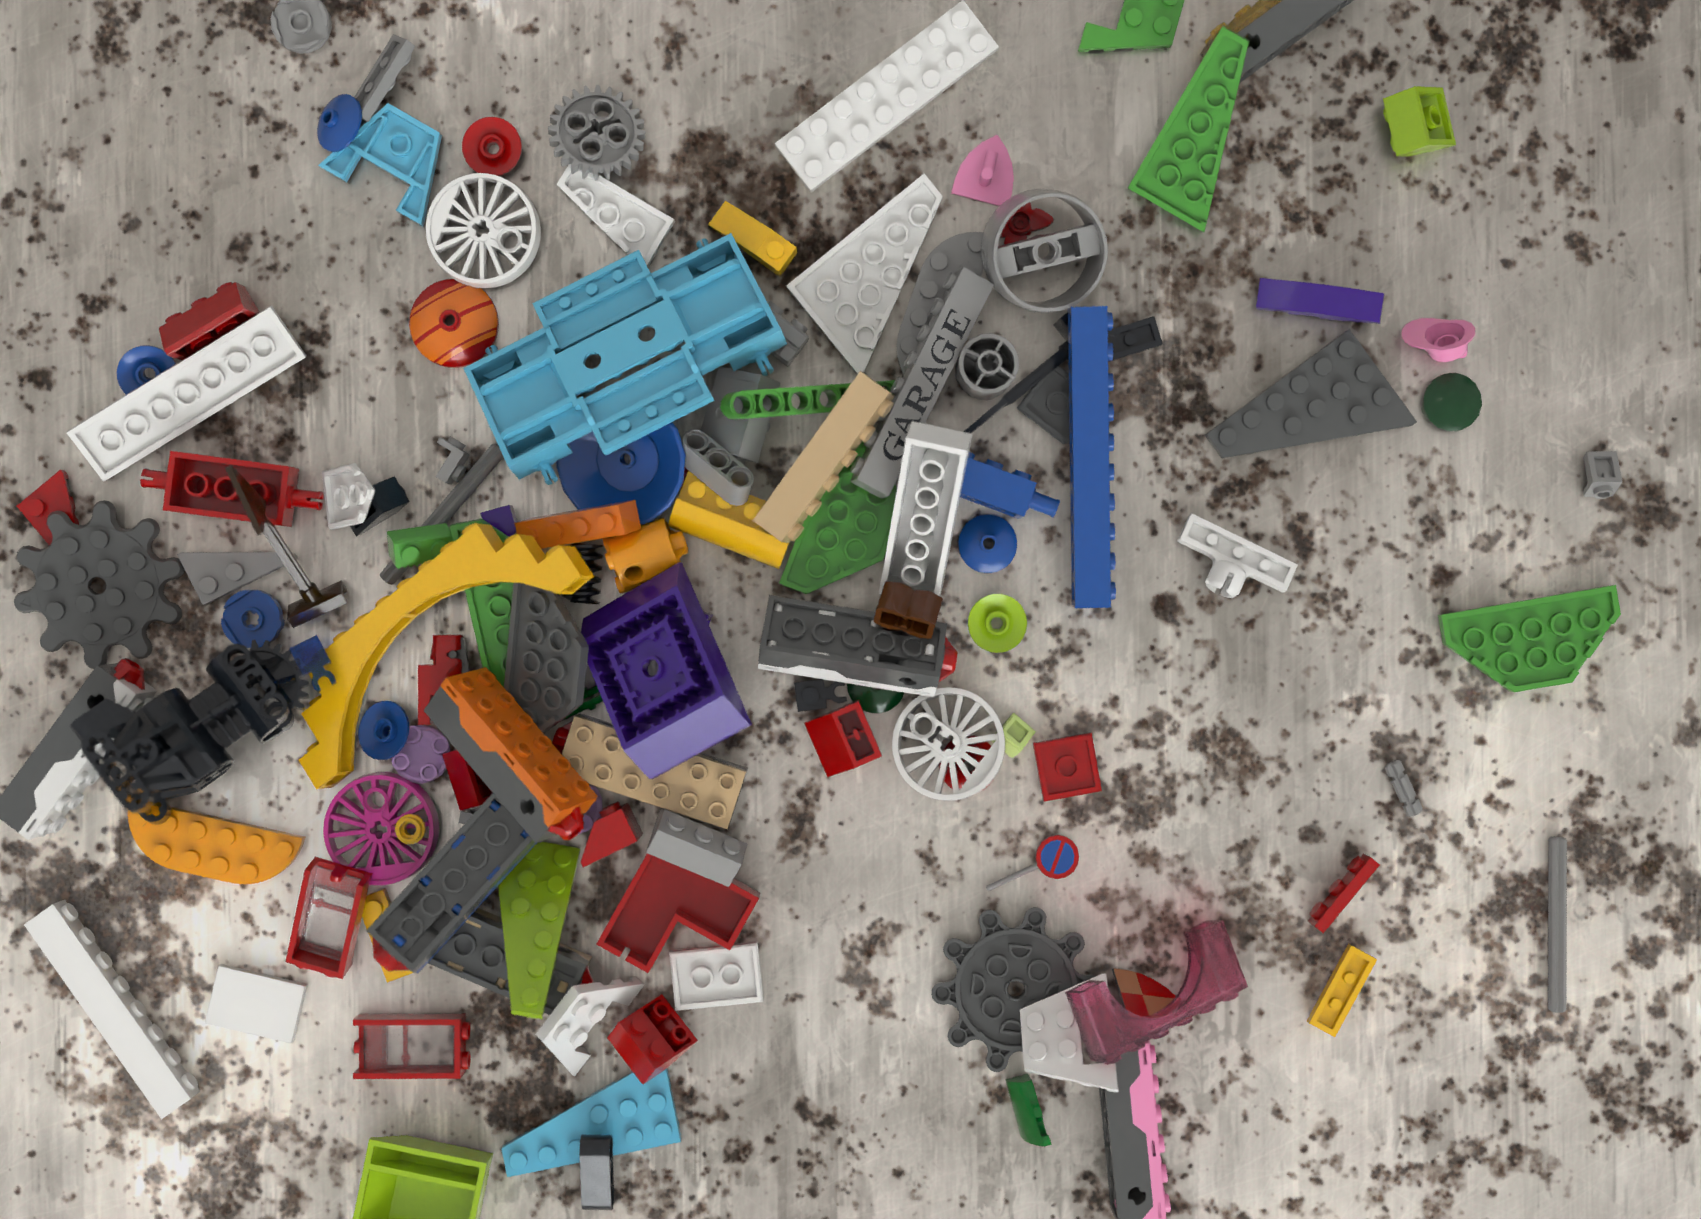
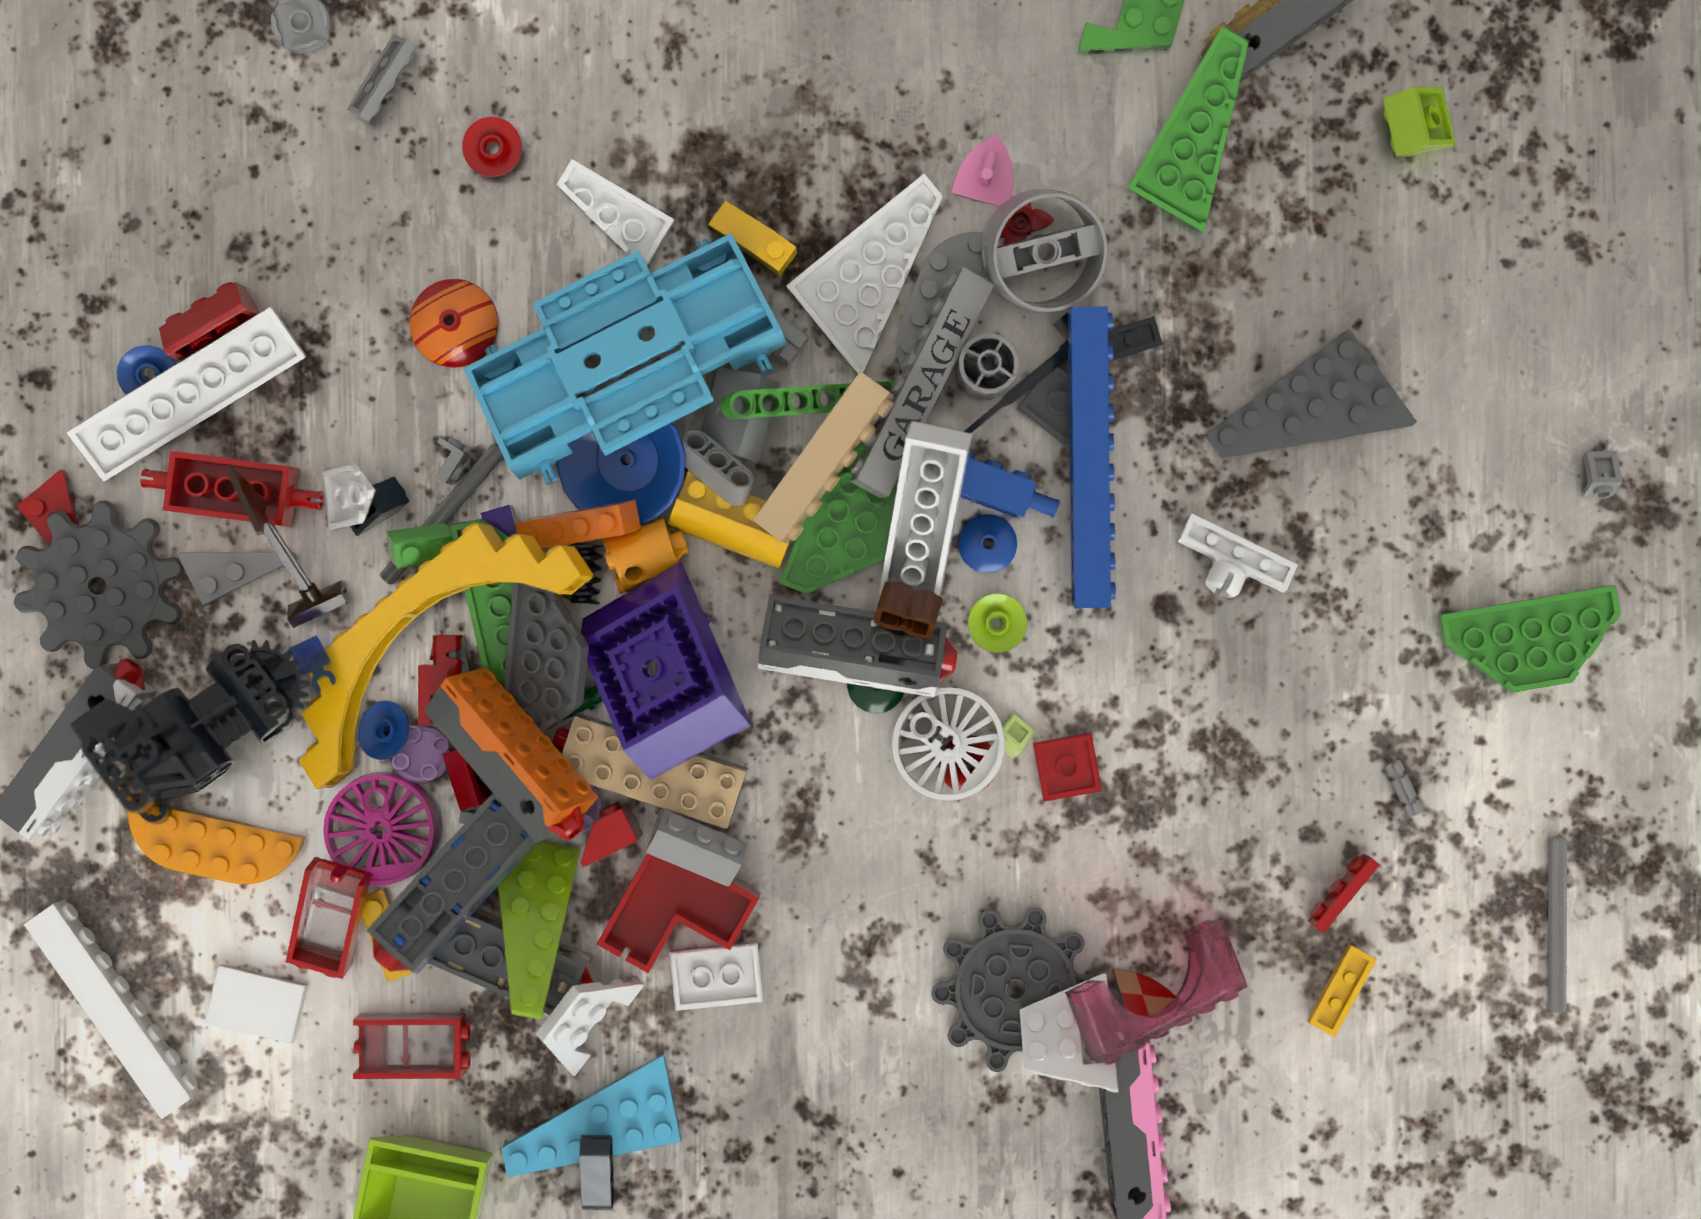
(260, 603): blue plate -> none
(339, 123): blue dish -> none
(400, 148): medium azure wing -> none
(401, 831): yellow plate -> none
(441, 213): white piece -> none
(583, 111): light grey gear -> none
(651, 1038): red slope -> none
(813, 694): black plate -> none
(843, 739): red slope -> none
(887, 96): white plate -> none
(1027, 1110): green slope -> none
(1054, 857): piece -> none
(1320, 300): dark purple slope -> none
(1441, 338): bright pink piece -> none
(1452, 402): dark green dish -> none

